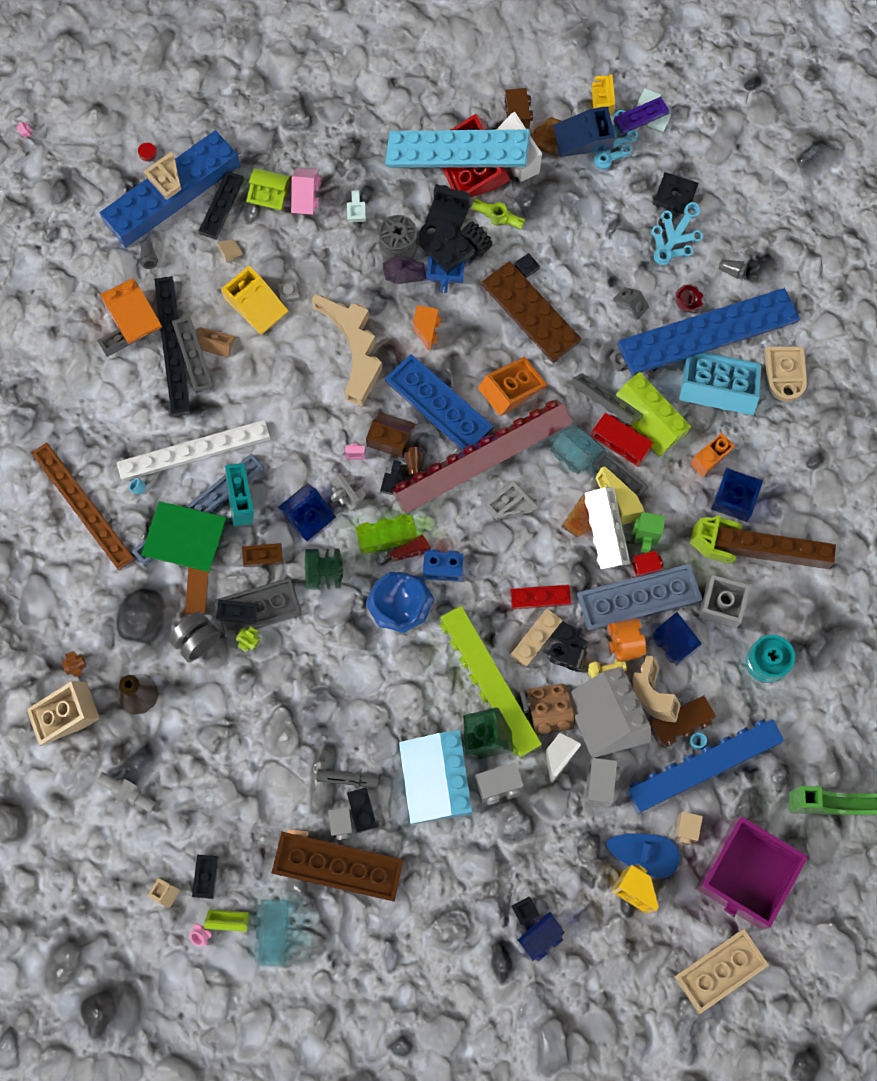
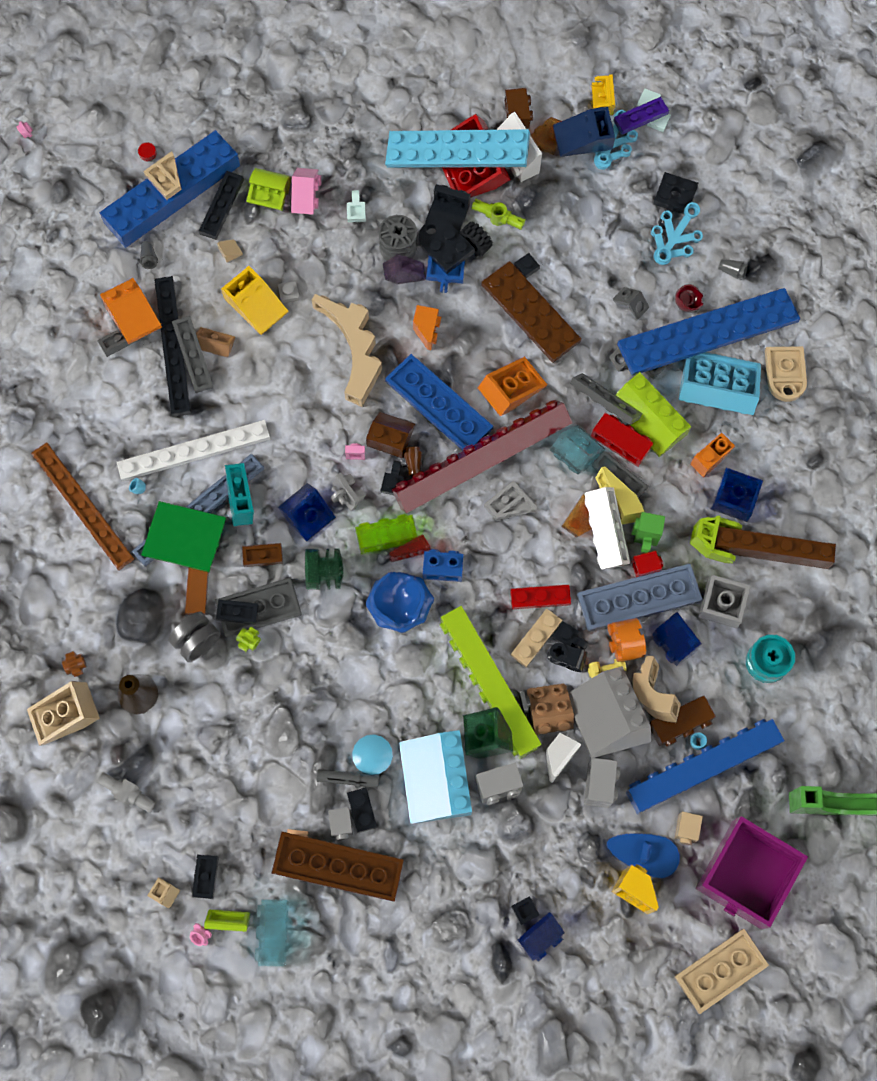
(372, 754): none -> medium azure dish

